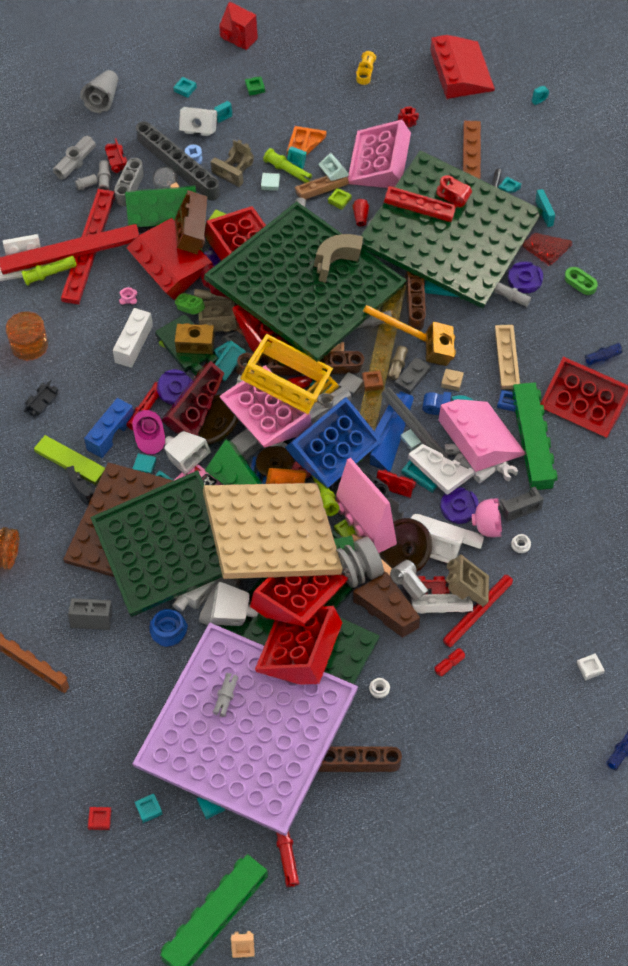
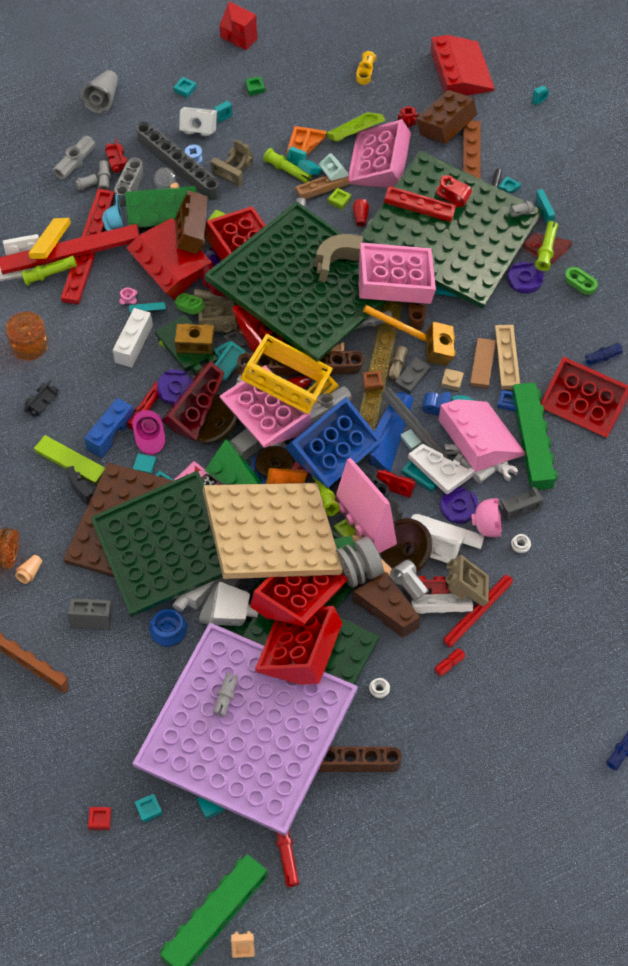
(28, 570): none -> light nougat cone
(49, 238): none -> yellow tile
(112, 216): none -> medium azure piece
(160, 306): none -> teal tile
(186, 450): white torso -> none
(270, 181): light aqua tile -> none
(309, 167): none -> teal tile
(352, 383): light grey tile -> none
(360, 123): none -> lime wing
(396, 273): none -> bright pink slope
(446, 116): none -> reddish brown brick
(483, 363): none -> medium nougat tile
(512, 294): light grey pin -> none
(526, 207): none -> light grey pin
(545, 252): none -> lime pin
(590, 666): white tile -> none

